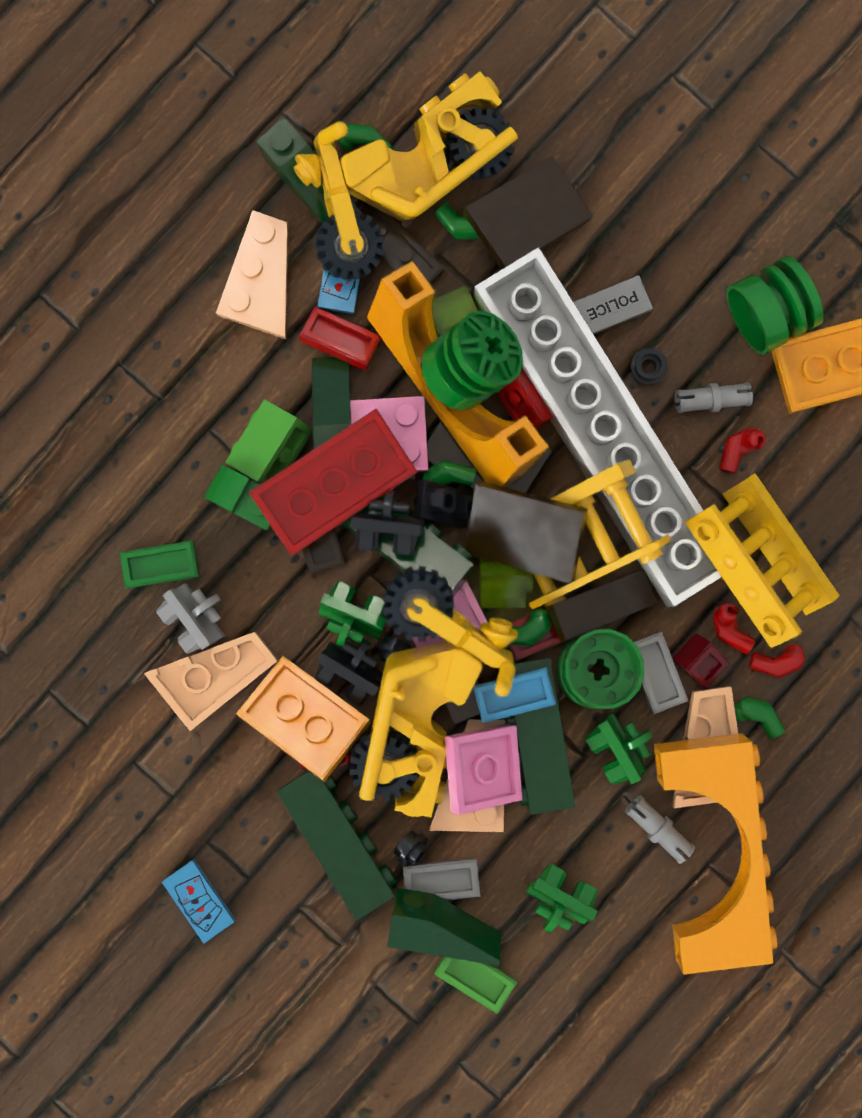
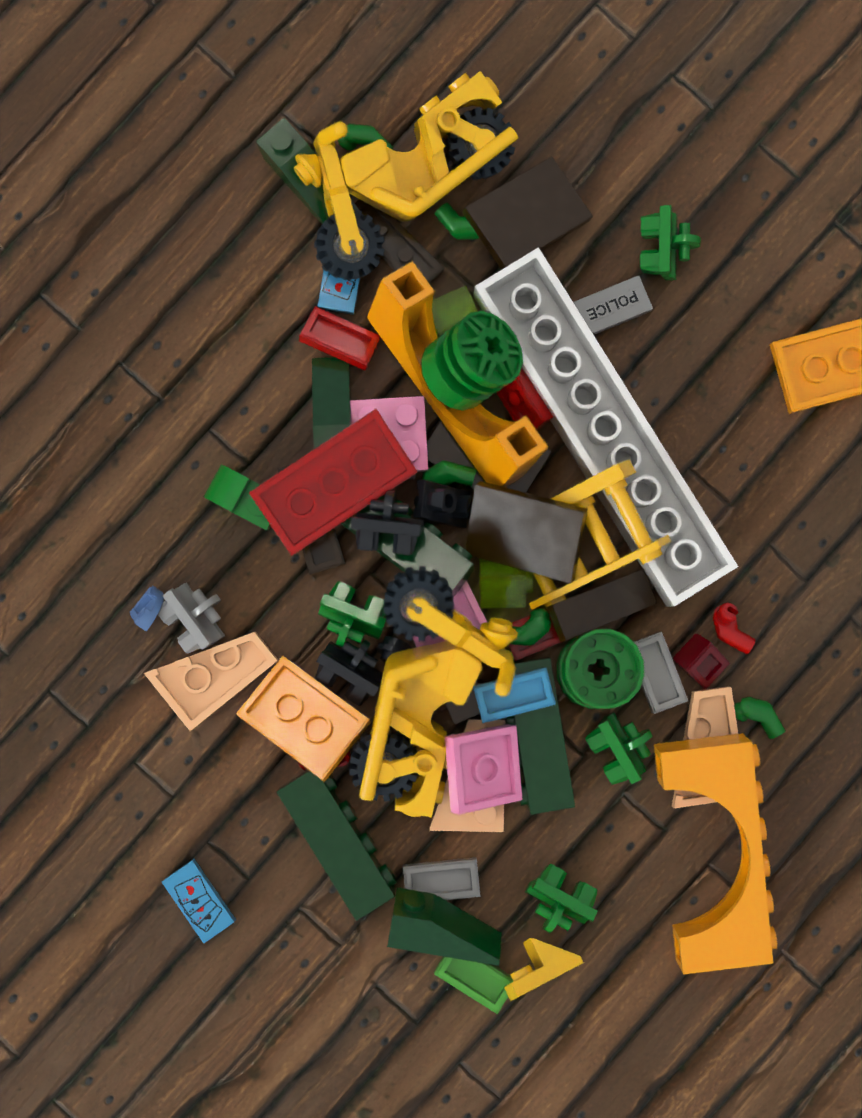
(147, 608): none -> medium blue tile
(159, 564): green tile -> none
(258, 279): light nougat wing -> none
(268, 443): bright green brick -> none
(411, 849): black plate -> none
(549, 964): none -> yellow slope
(653, 356): black plate -> none
(660, 829): light grey pin -> none
(664, 226): none -> green hips
(713, 397): light grey pin -> none
(738, 445): red arm -> none
(775, 305): green wheel -> none
(780, 546): yellow fence -> none
(780, 666): red arm -> none

